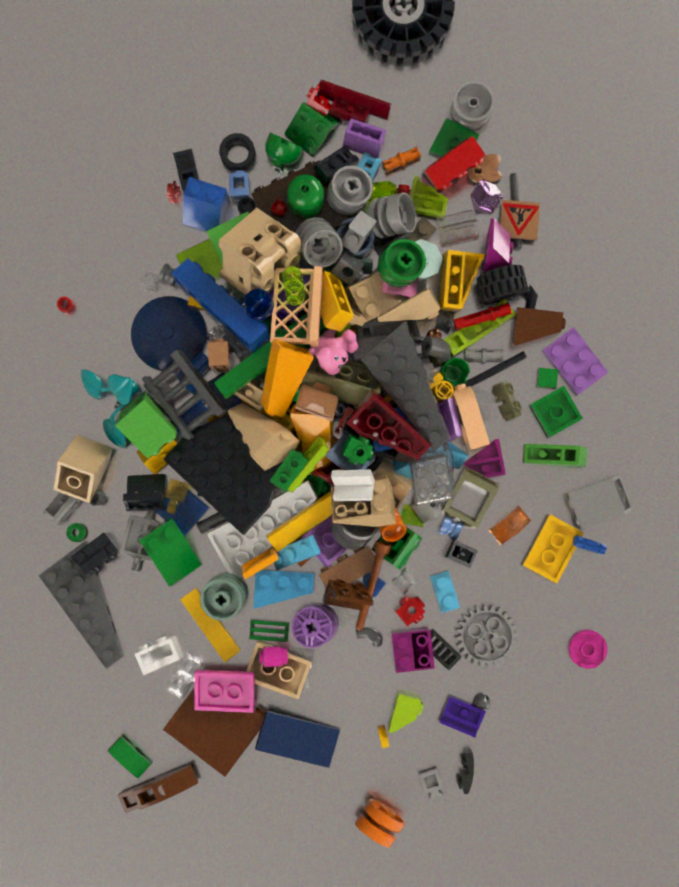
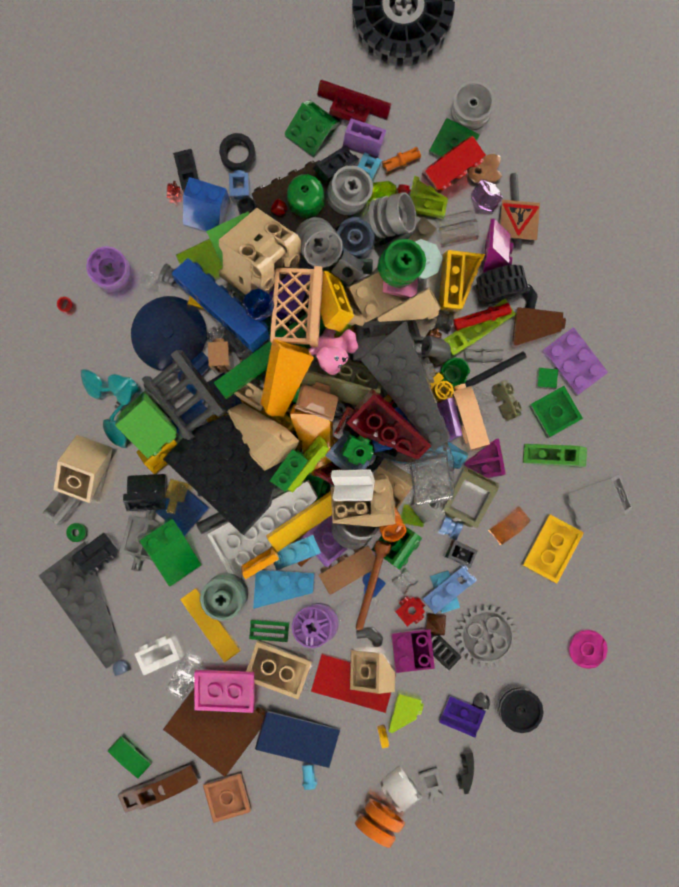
(98, 498): dark grey hinge -> none
(104, 258): none -> medium lavender wheel
(120, 667): none -> sand blue hinge
(227, 797): none -> nougat plate
(273, 656): dark pink brick -> none
(282, 150): green cylinder -> none
(293, 284): clear neon green plate -> none
(308, 777): none -> medium azure pin
(316, 102): red bracket -> none
(334, 681): none -> red tile
(346, 595): reddish brown bracket -> none
(358, 232): light grey slope -> none
(371, 673): none -> tan slope
(400, 789): none -> white cylinder
(402, 468): medium azure slope -> none
(436, 623): none -> reddish brown tile
(449, 589): none -> medium blue plate
(531, 712): none -> black wheel
(589, 545): blue axle -> none

